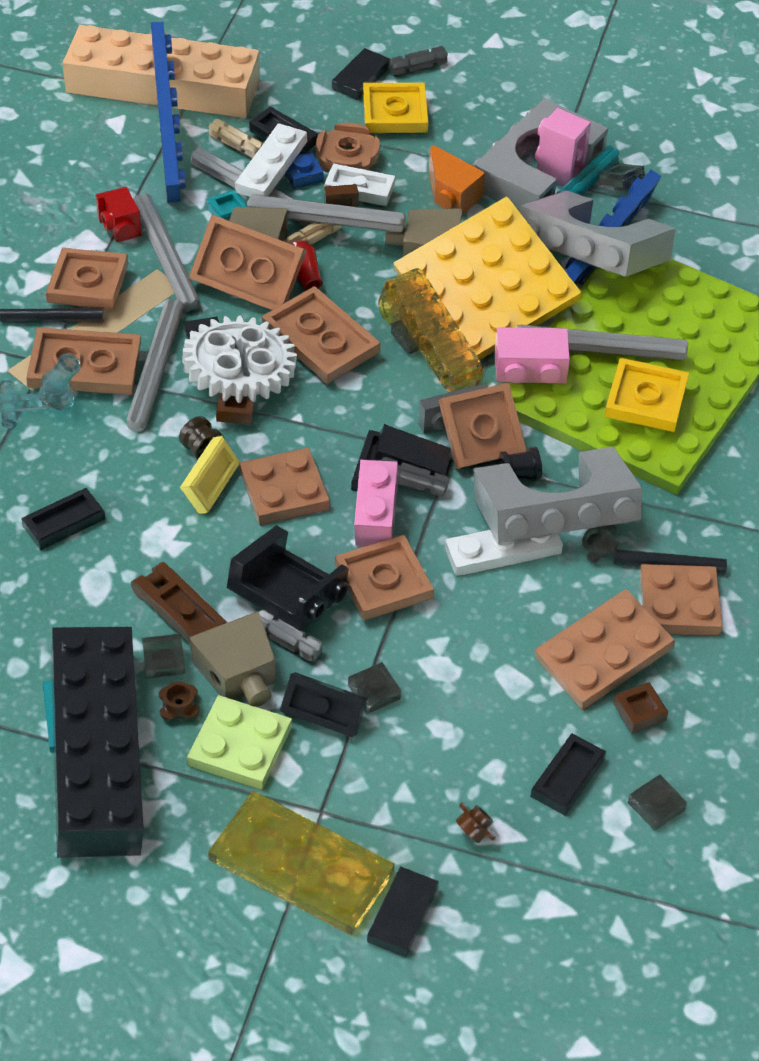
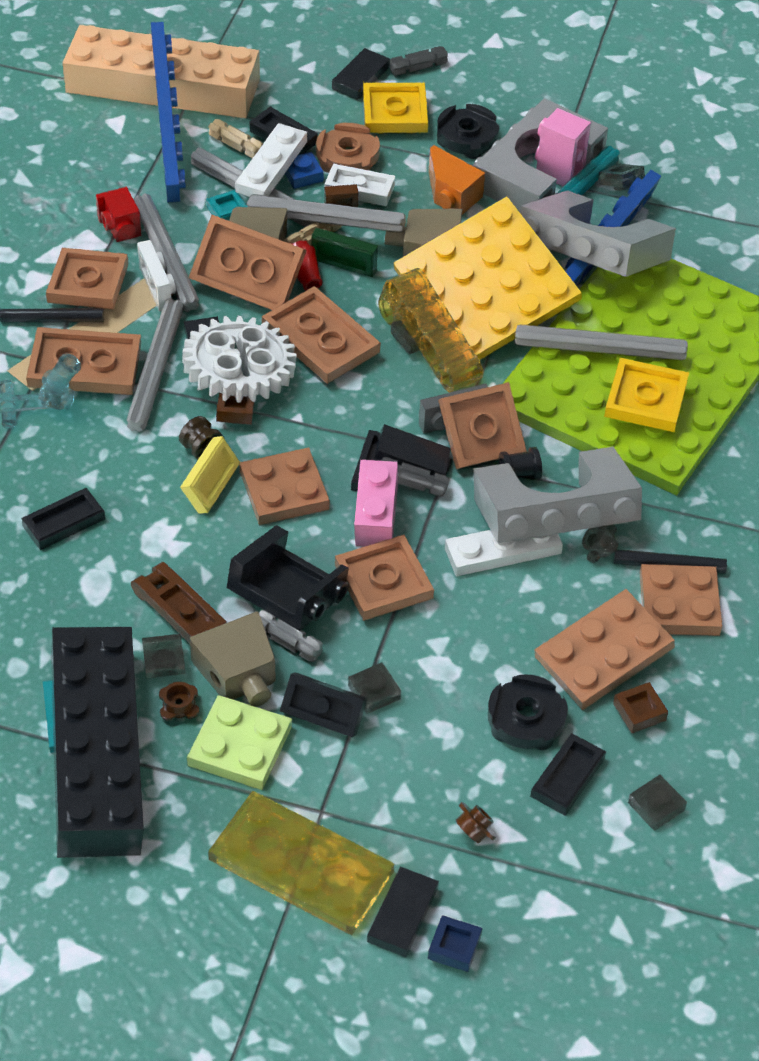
(153, 270): none -> white plate
(345, 252): none -> dark green tile
(453, 131): none -> black plate
(455, 943): none -> dark blue plate
(524, 731): none -> black plate
(531, 355): bright pink brick -> none

